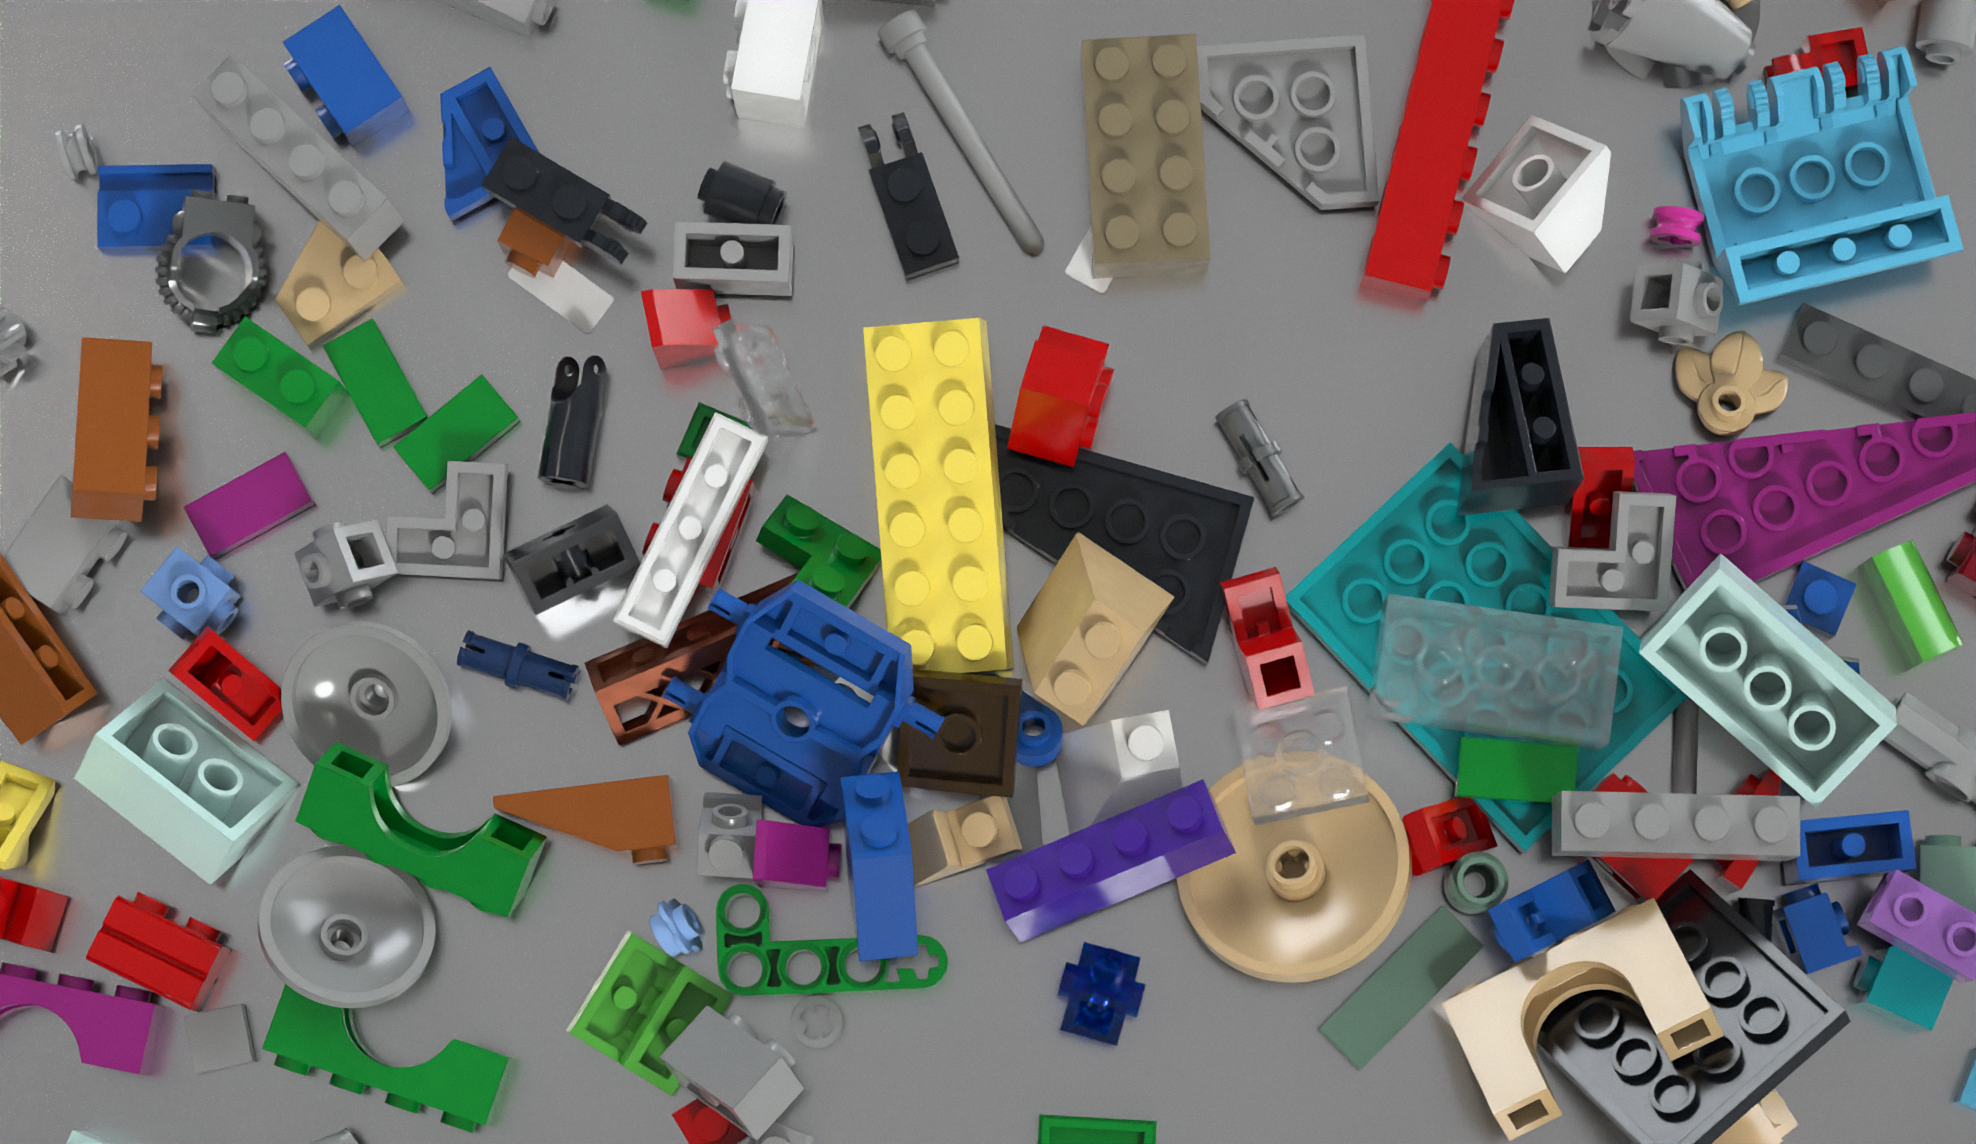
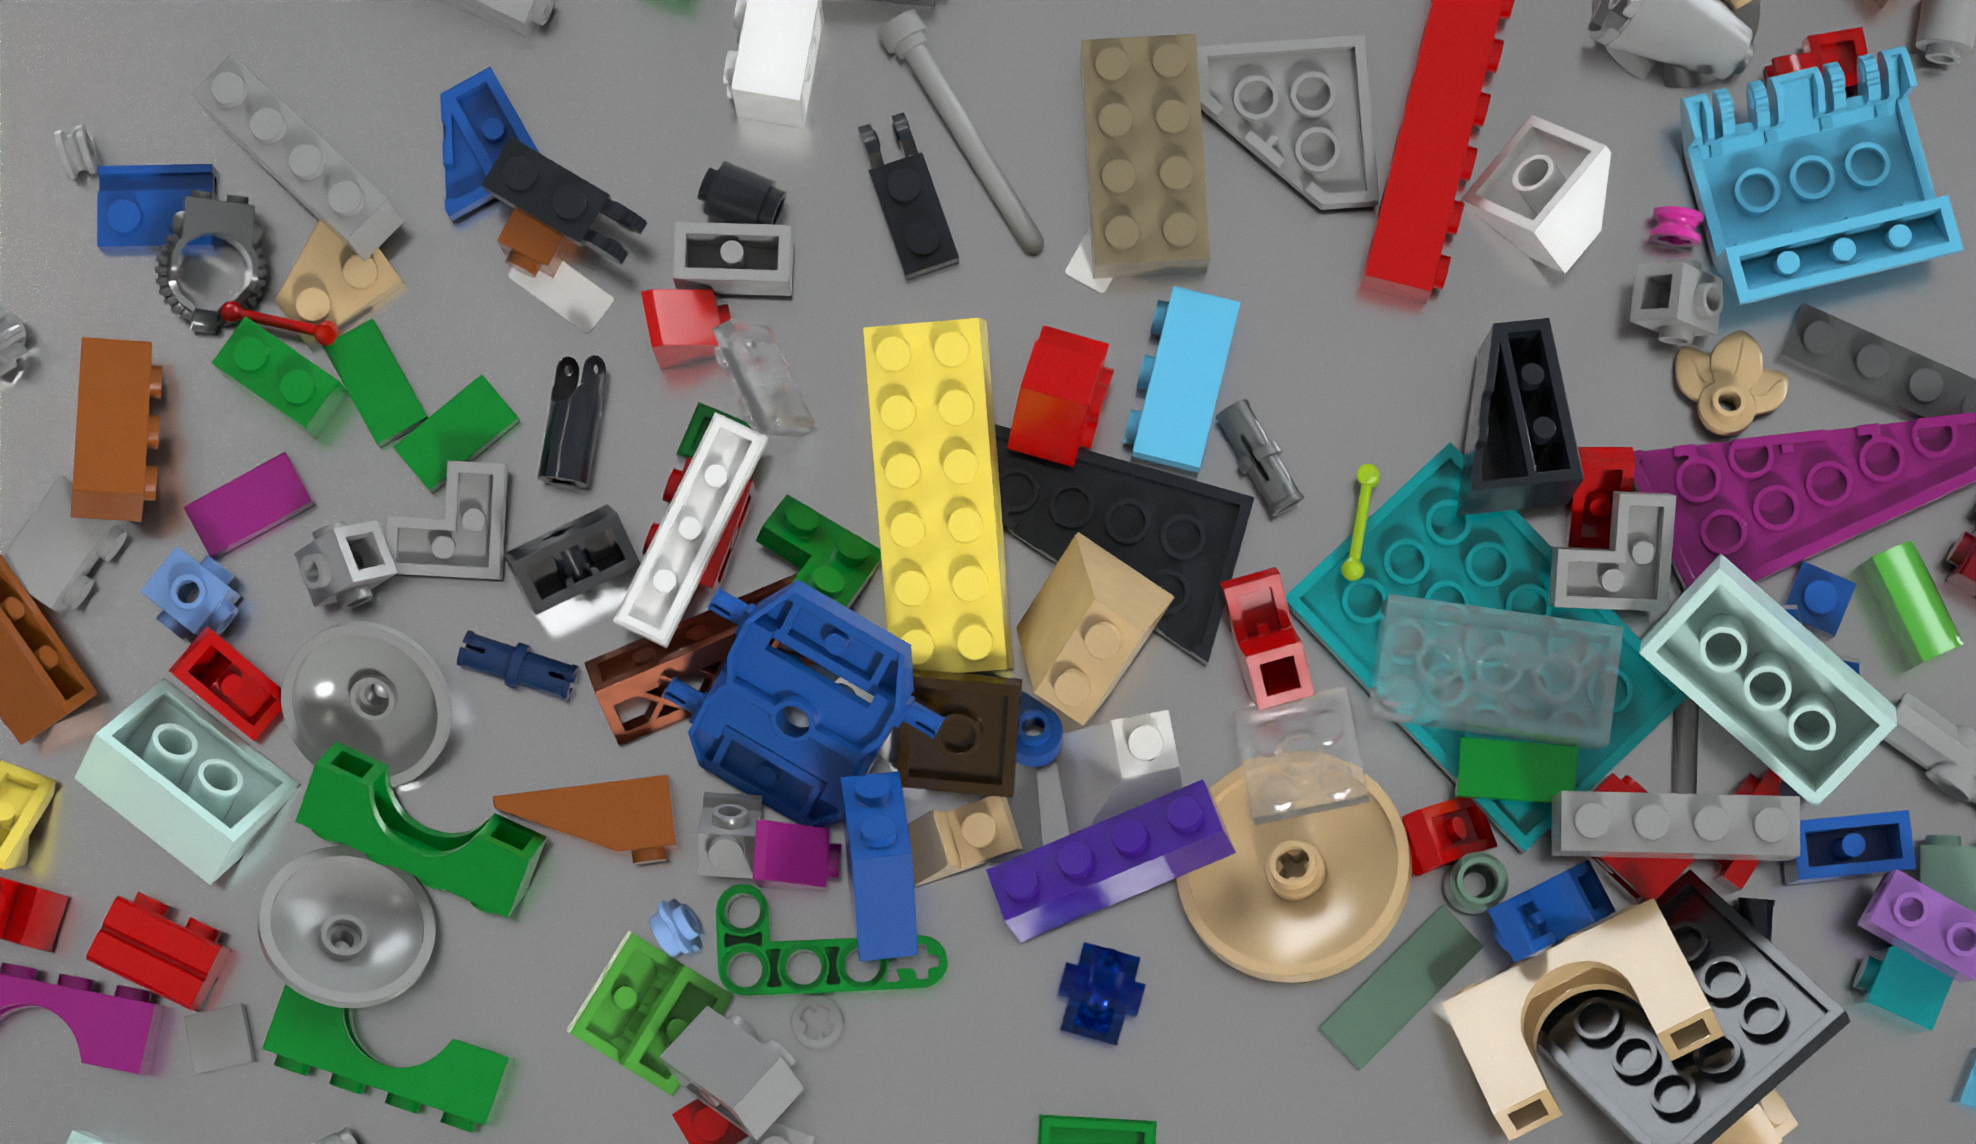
(324, 333): none -> red hinge
(345, 77): blue brick -> none
(1181, 380): none -> medium azure brick
(1368, 478): none -> lime hinge
(1814, 930): blue brick -> none

